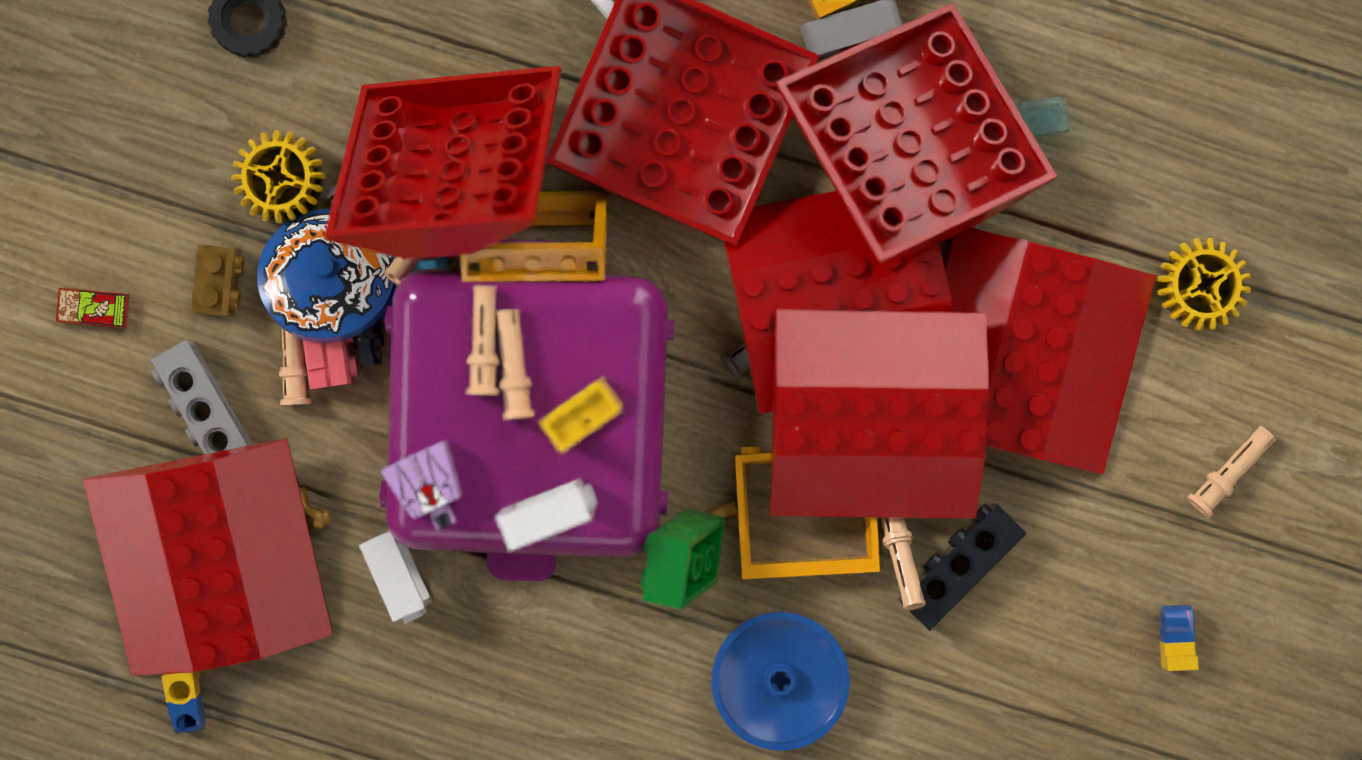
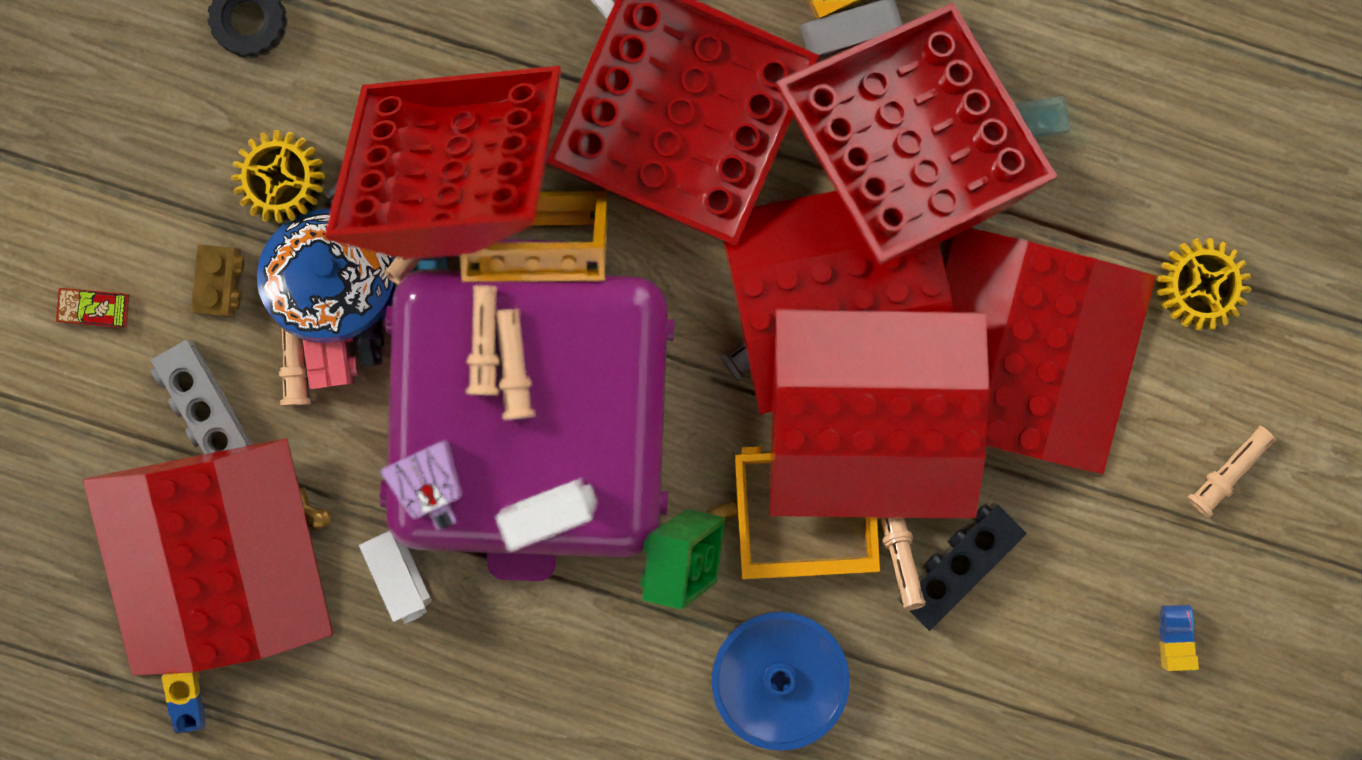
(568, 423): yellow window -> none

